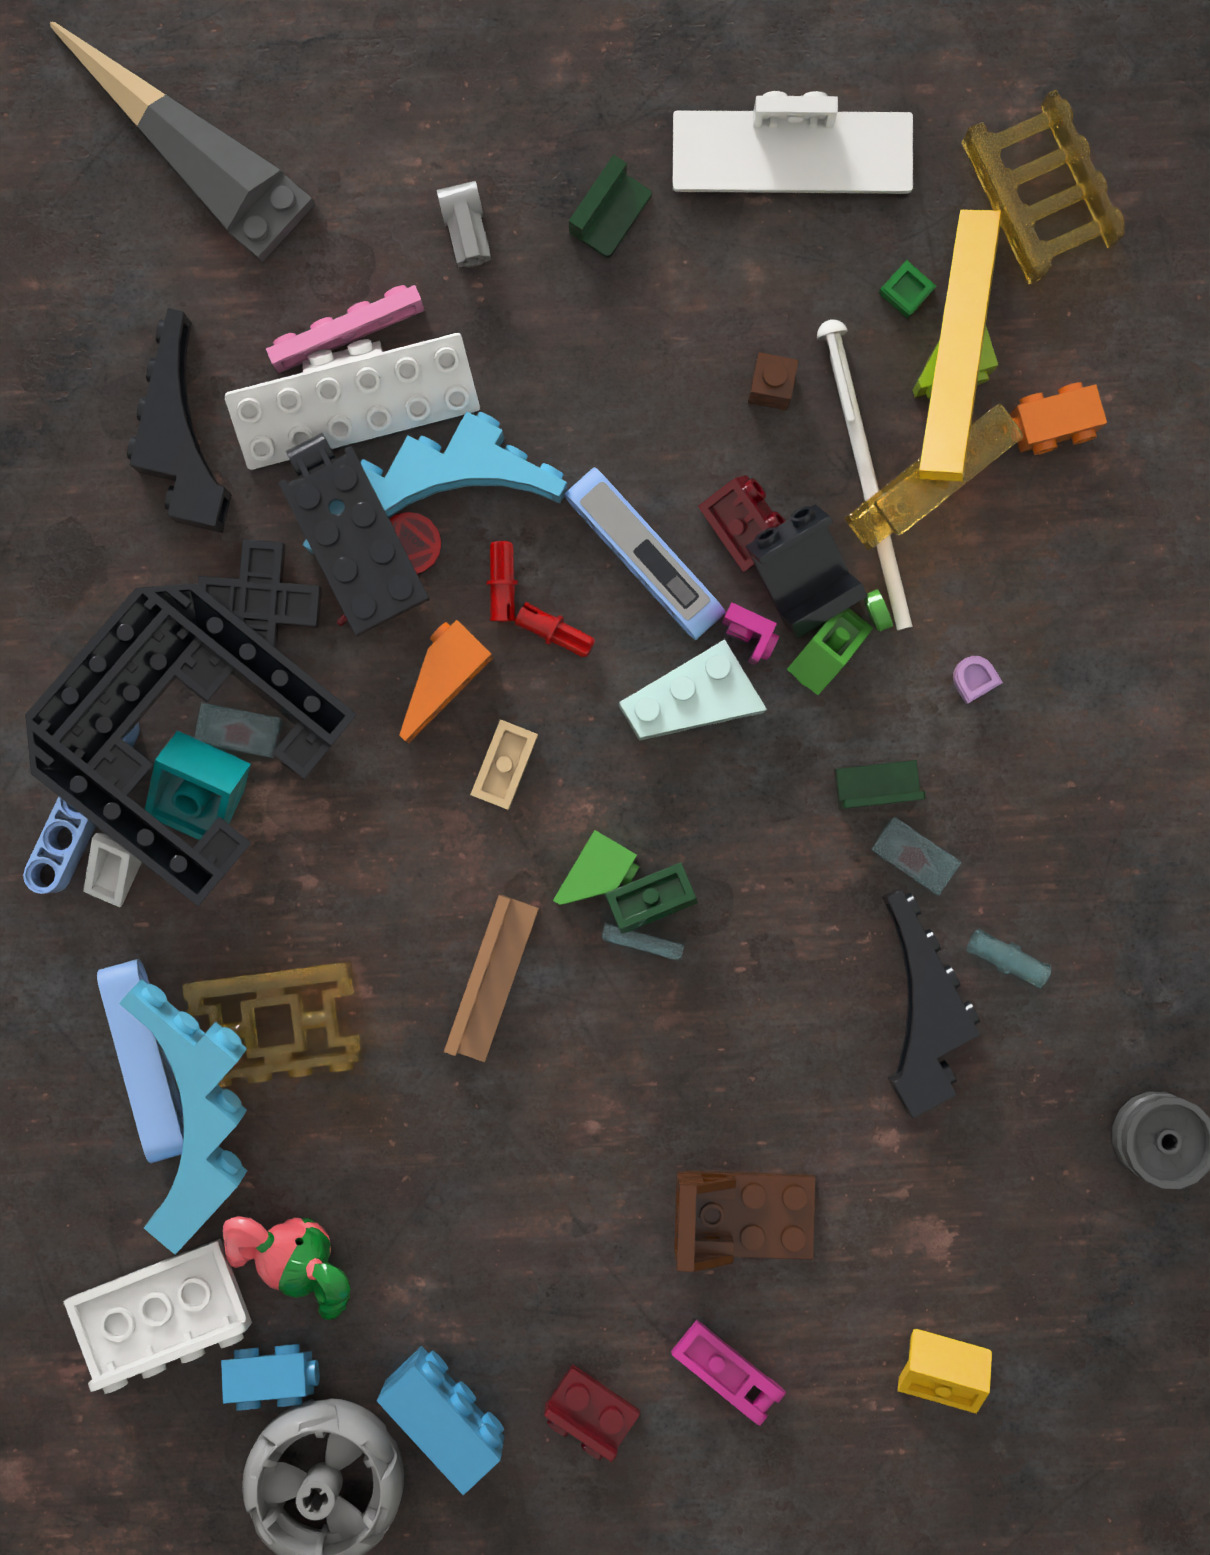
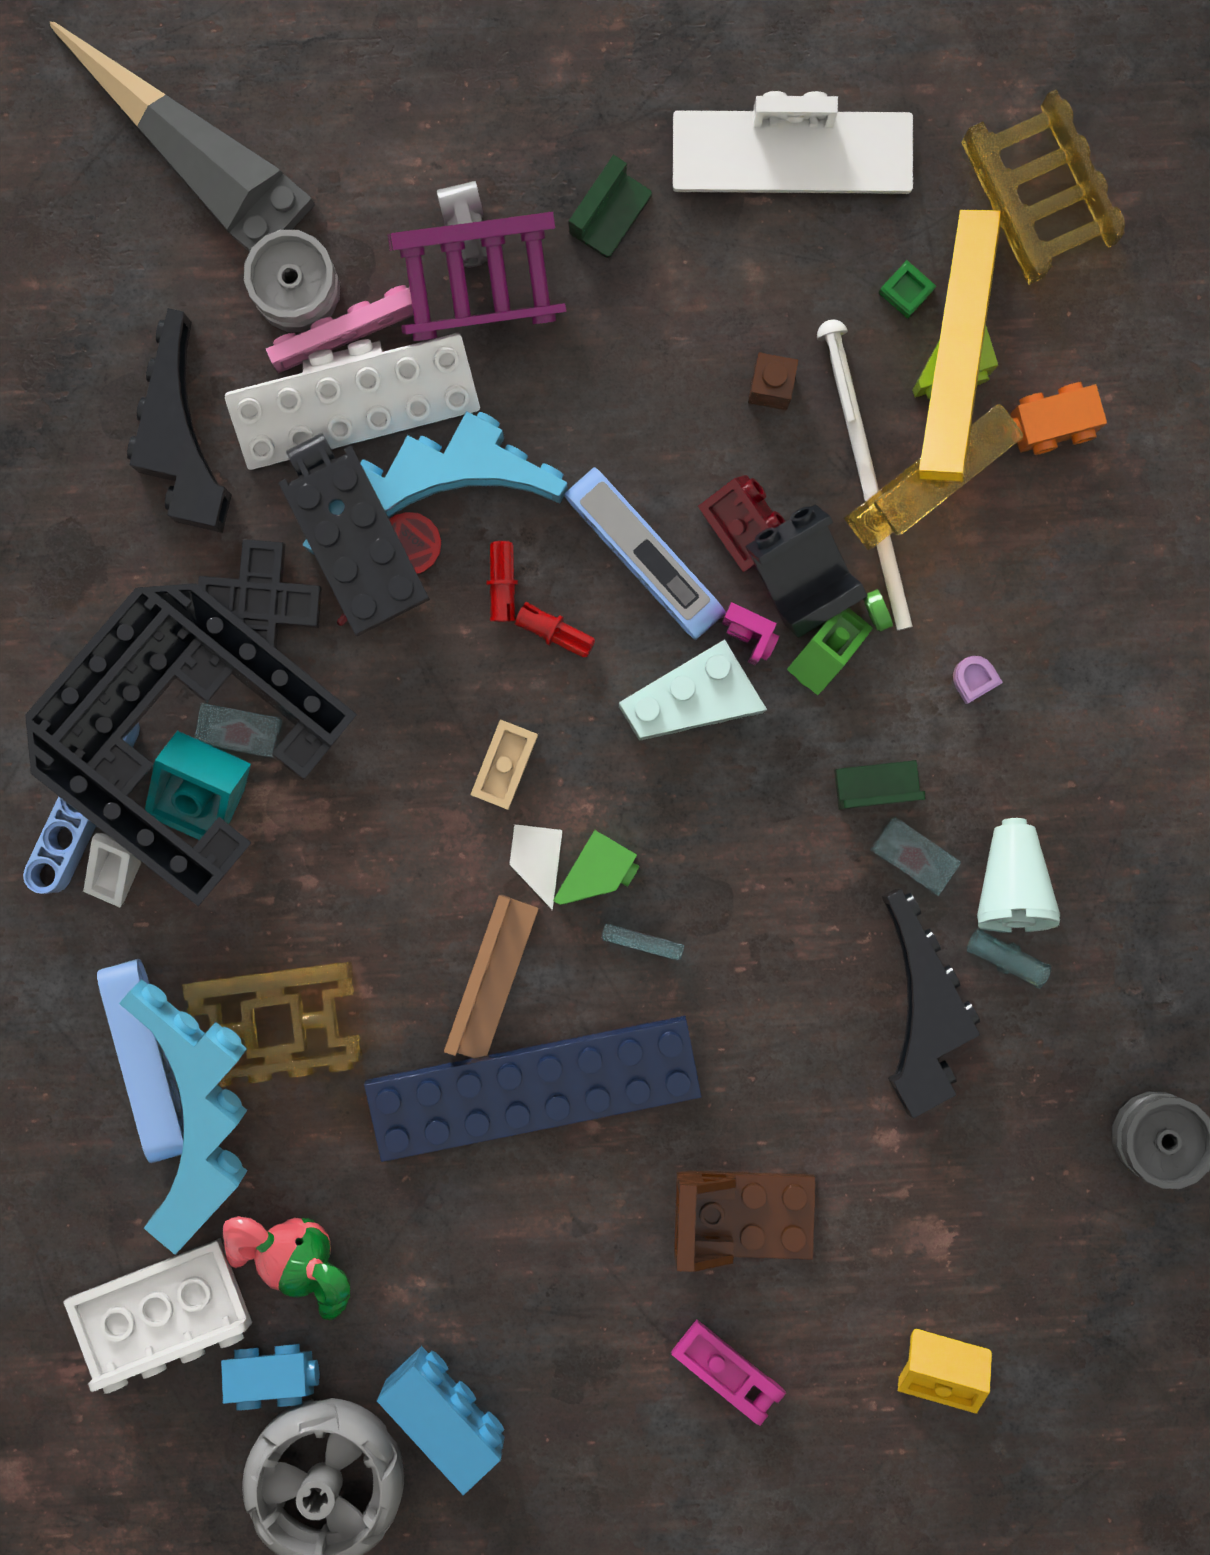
(277, 262): none -> light grey wheel
(445, 672): orange slope -> none
(492, 237): none -> magenta fence
(532, 1088): none -> dark blue plate
(536, 858): none -> white sticker
(590, 1414): dark red bracket -> none
(651, 898): dark green panel -> none
(1017, 882): none -> light aqua cone

